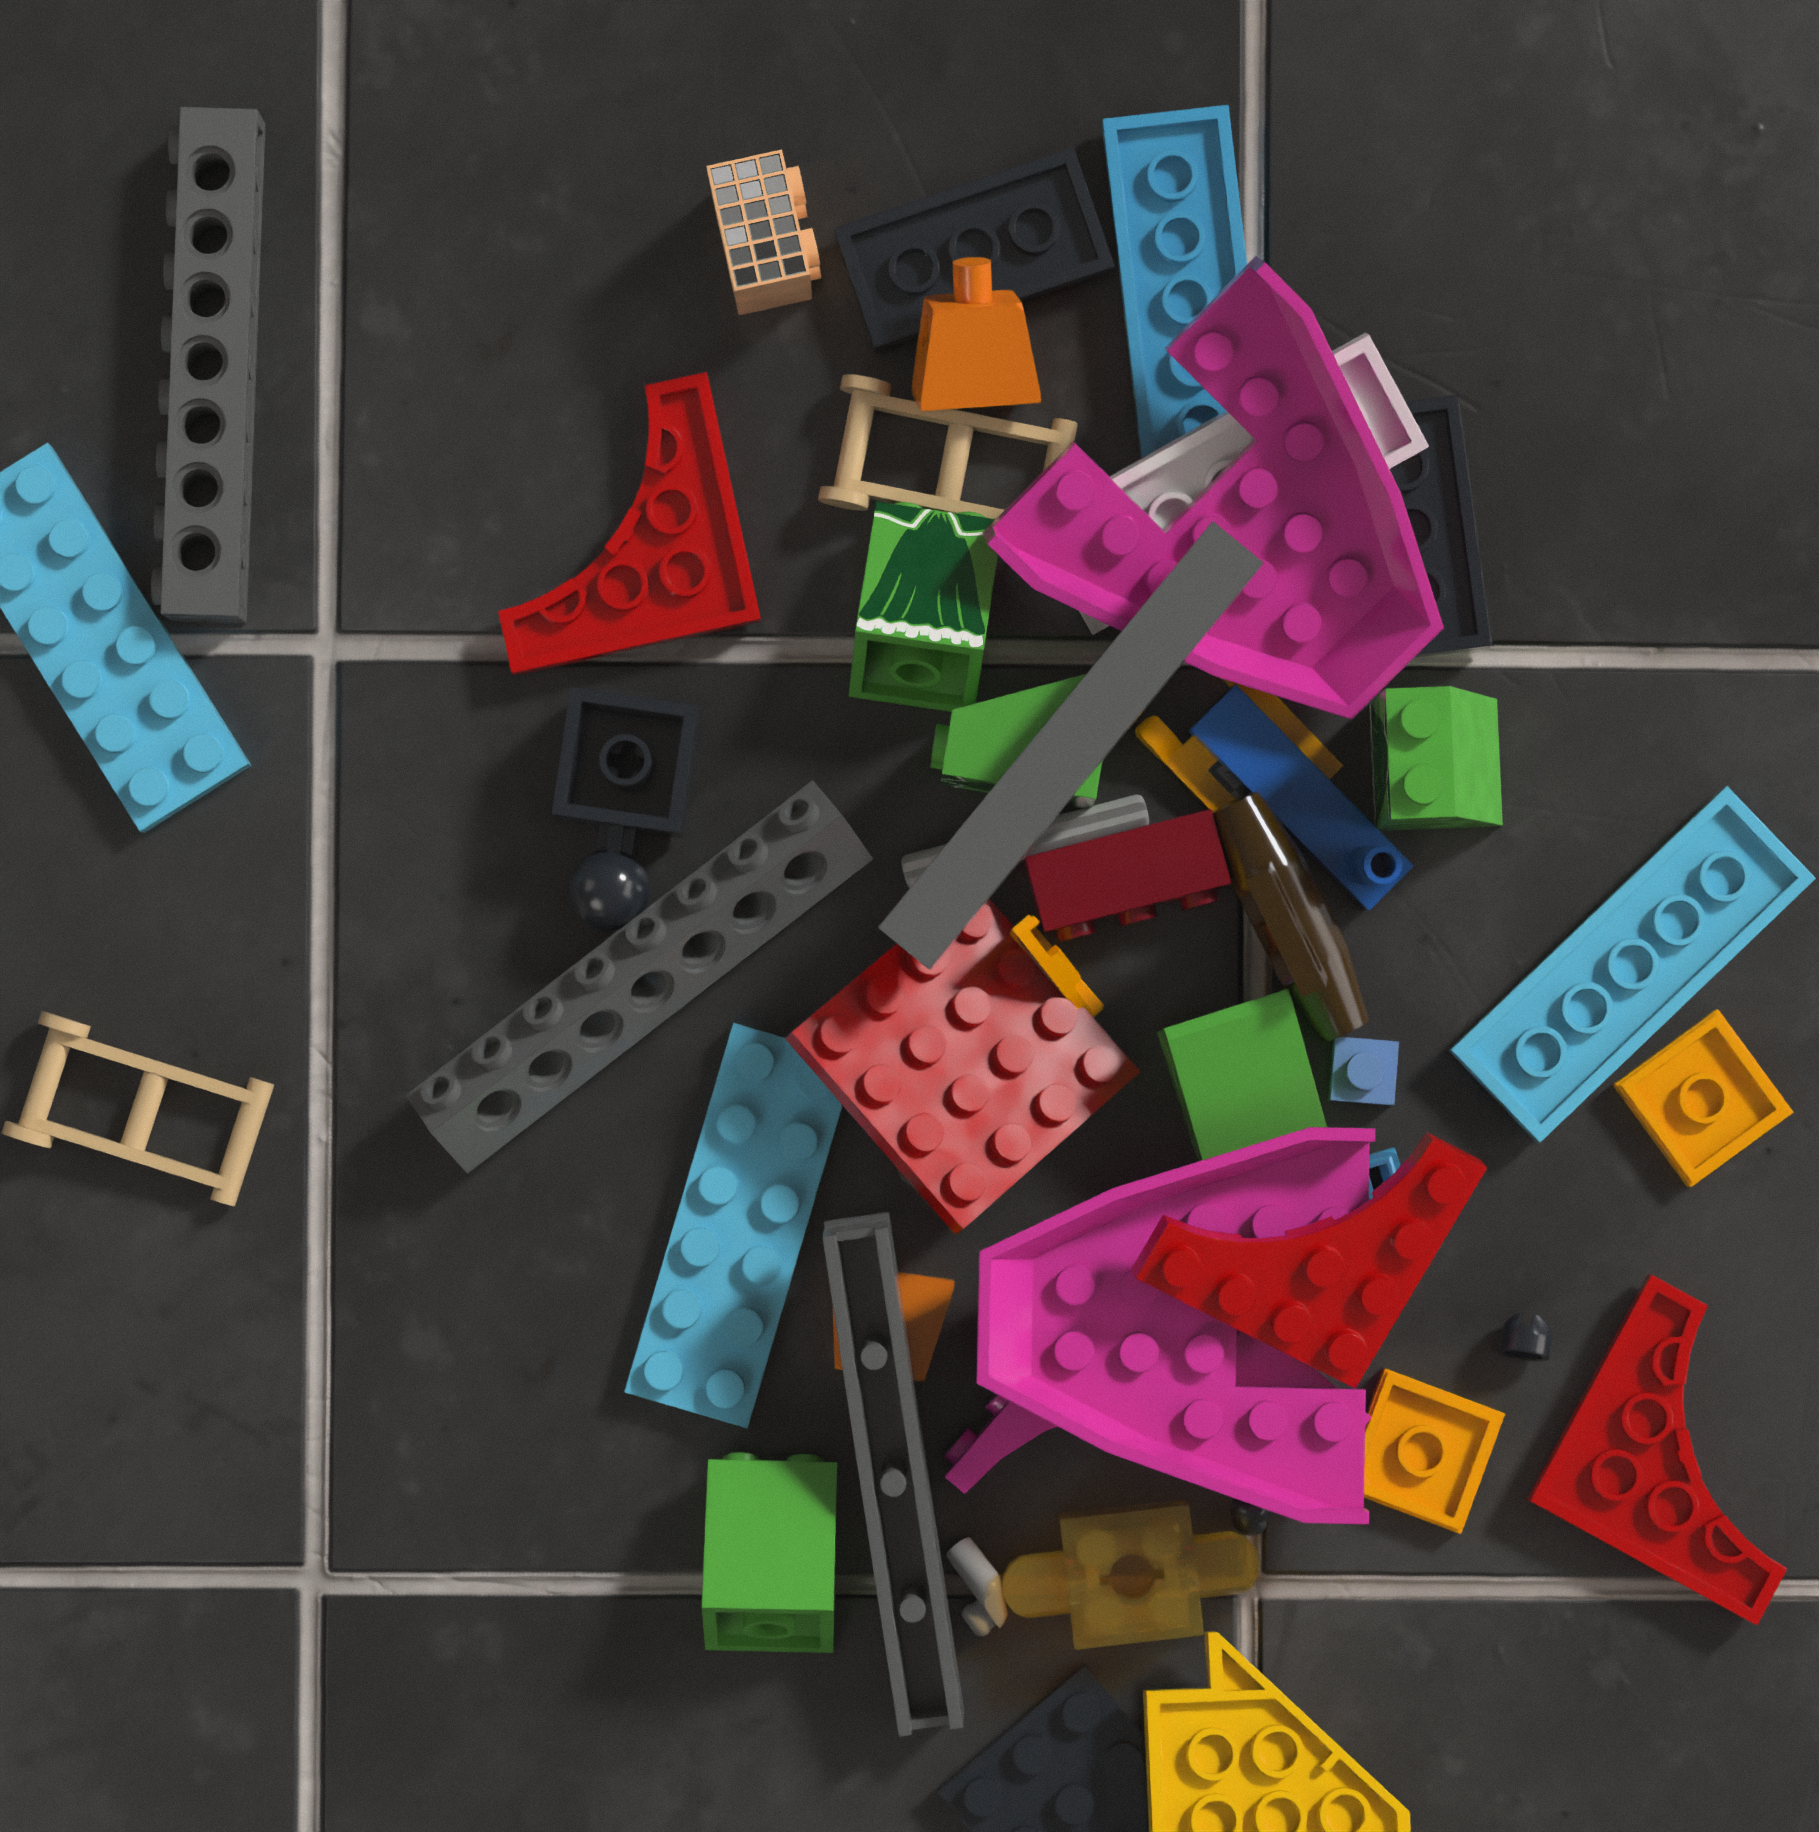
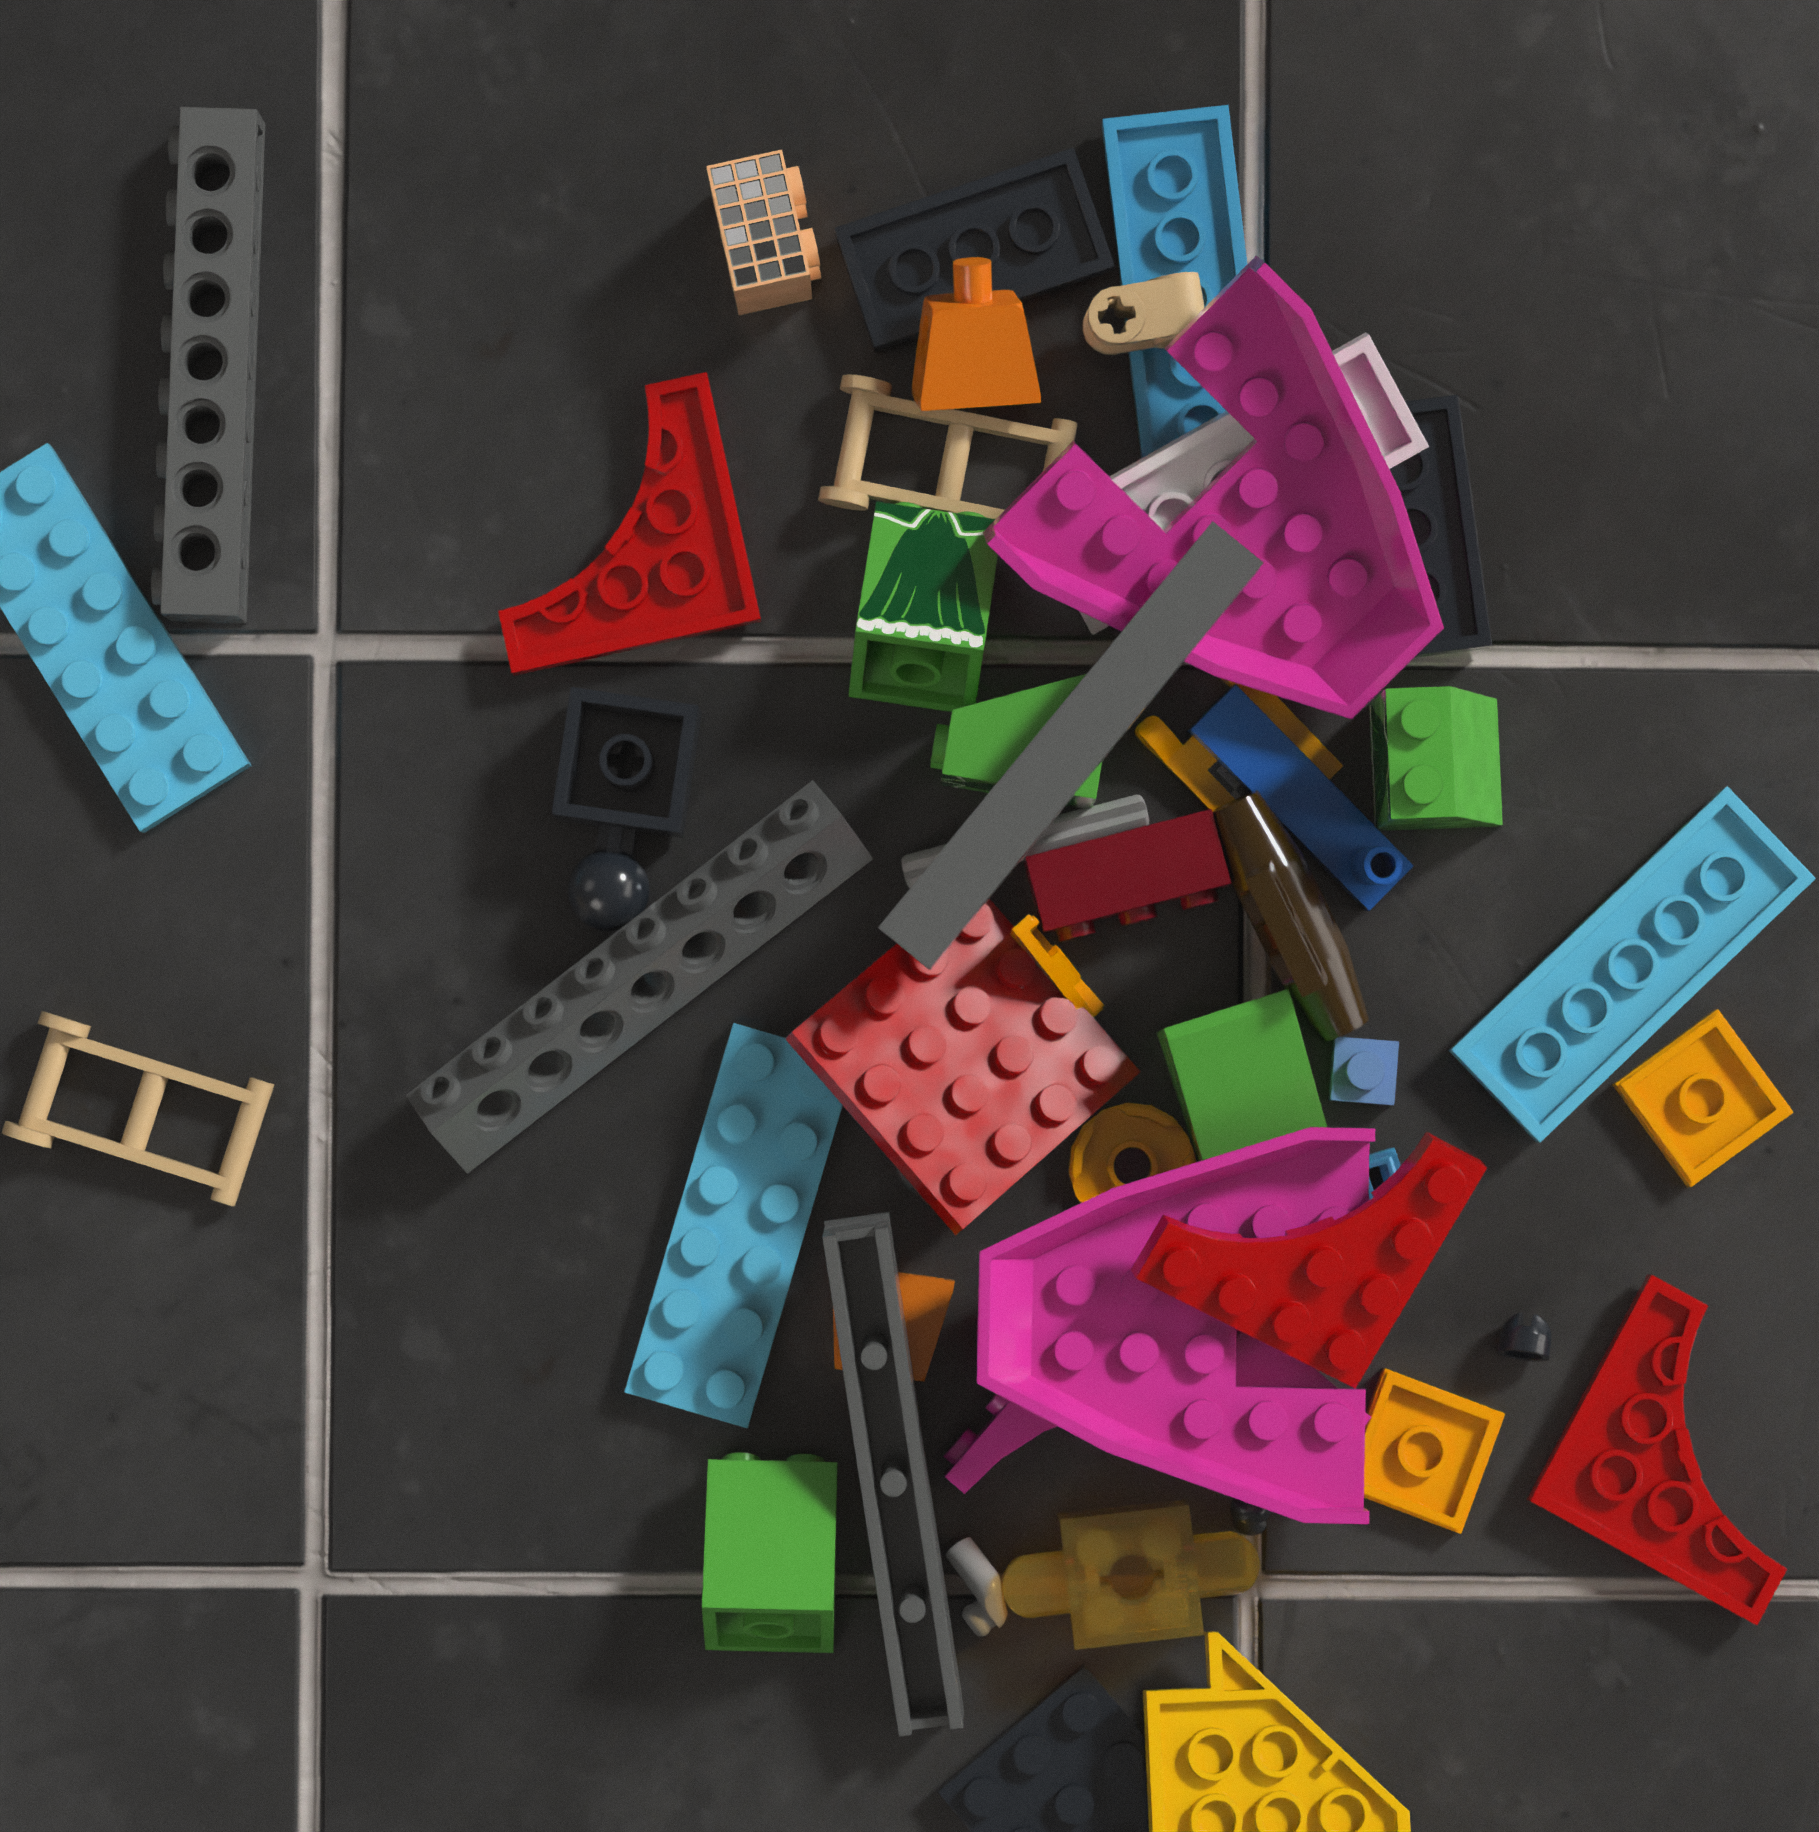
(1122, 1128): none -> light orange tile
(1154, 311): none -> tan piece

